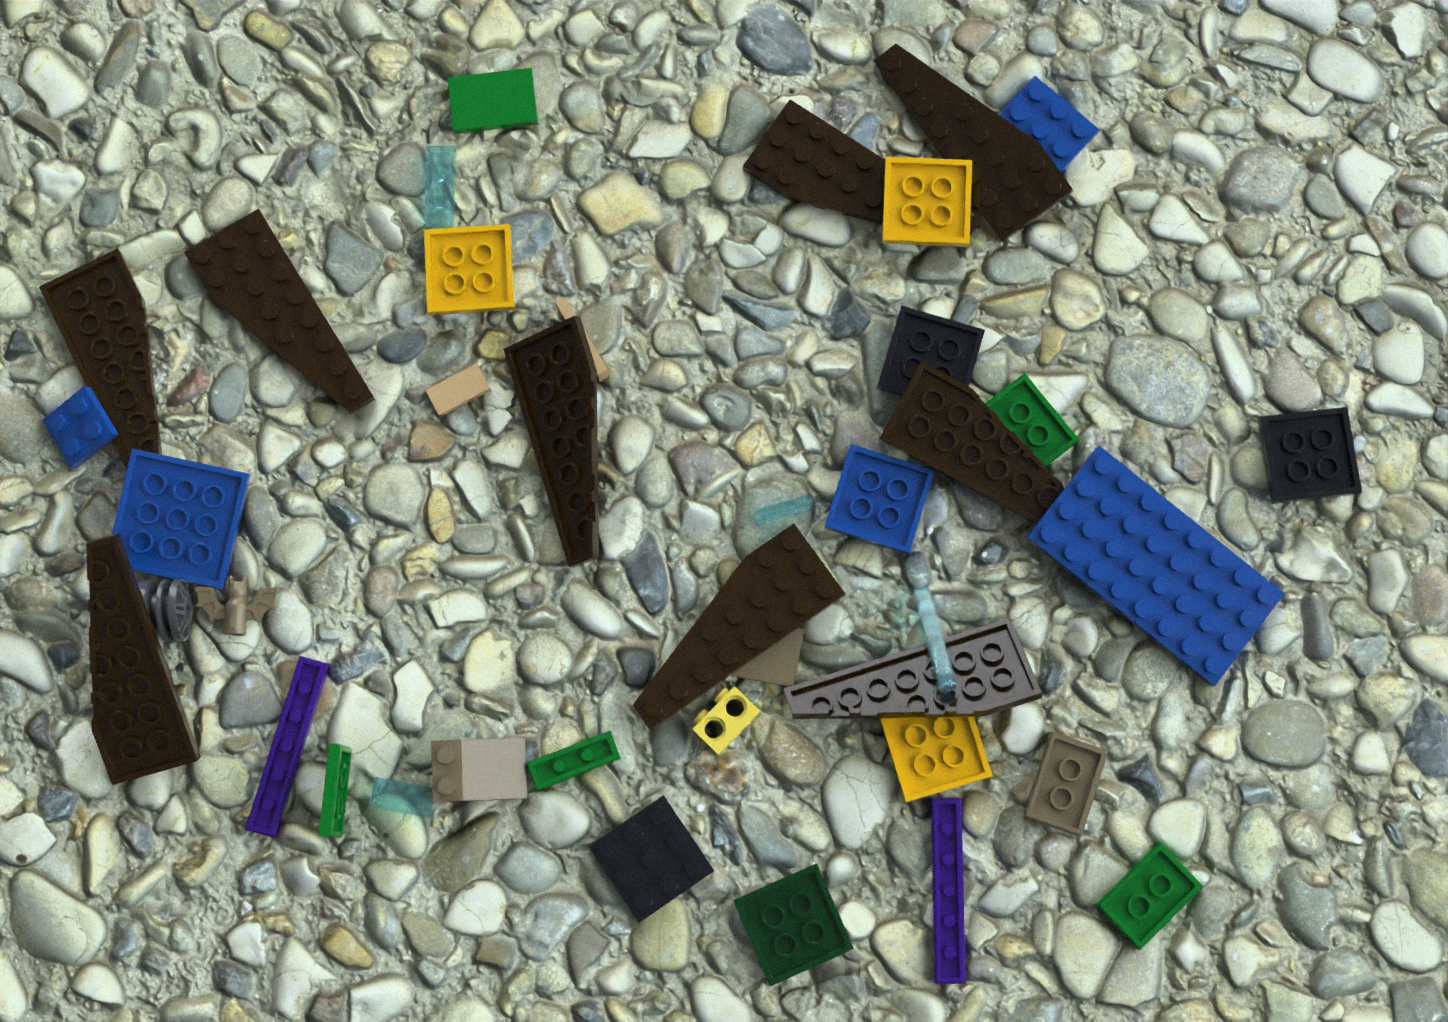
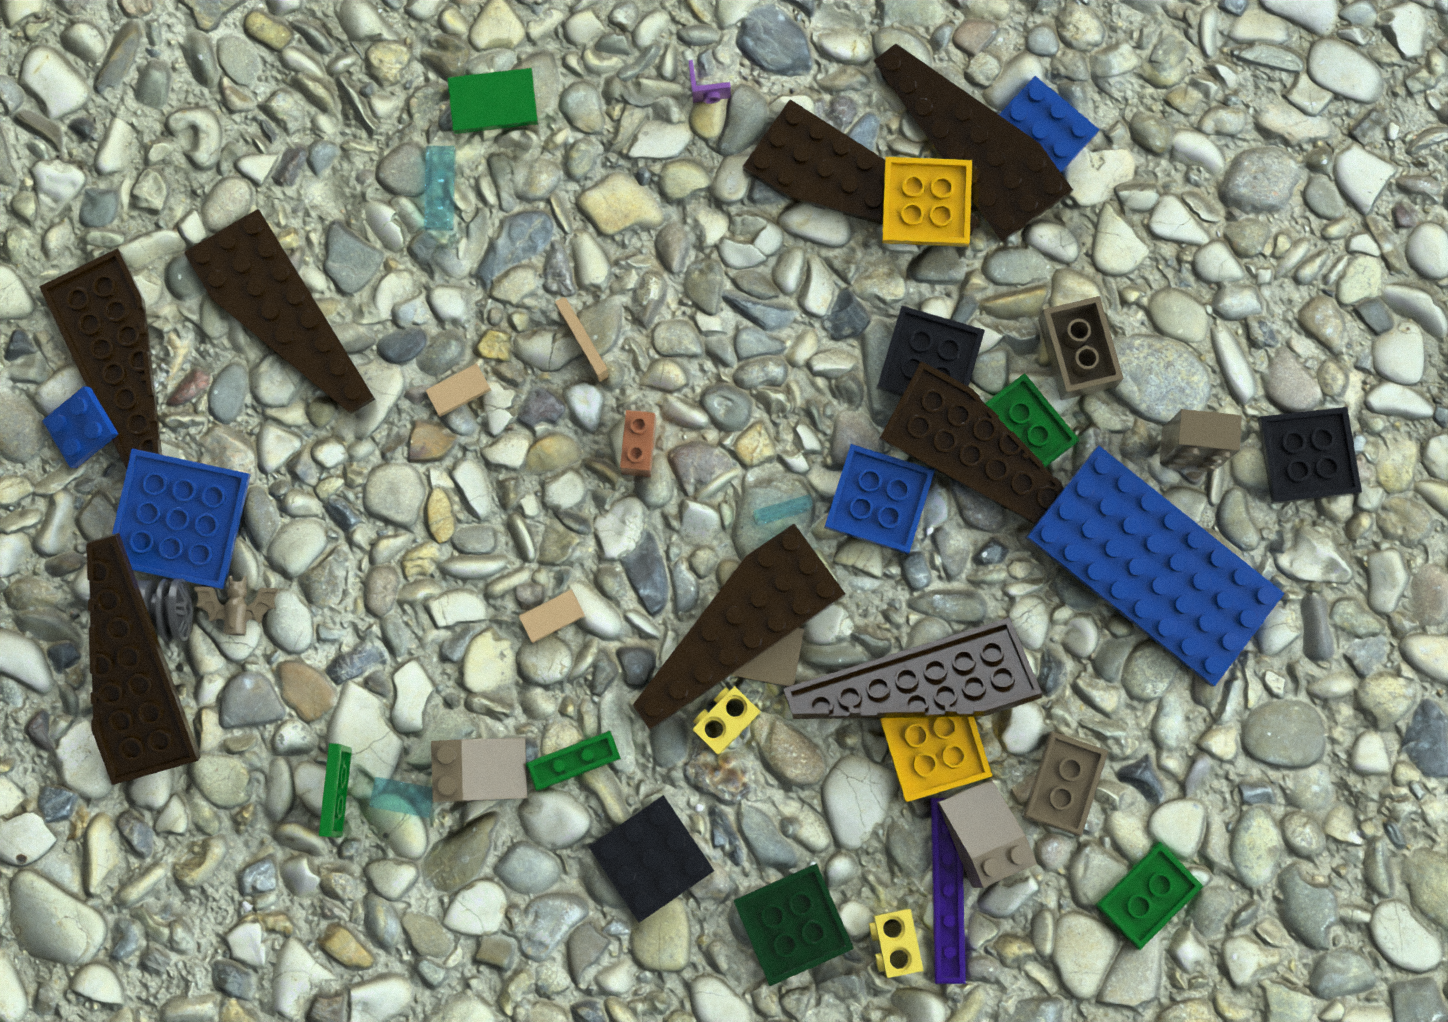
(287, 747): dark purple tile -> none
(469, 269): yellow plate -> none
(552, 616): none -> tan tile
(559, 405): dark brown wing -> none
(638, 443): none -> nougat brick
(708, 93): none -> medium lavender bracket
(904, 940): none -> light yellow brick
(934, 640): clear light blue beam -> none
(986, 835): none -> slope
(1080, 348): none -> dark tan brick
(1200, 439): none -> dark tan brick

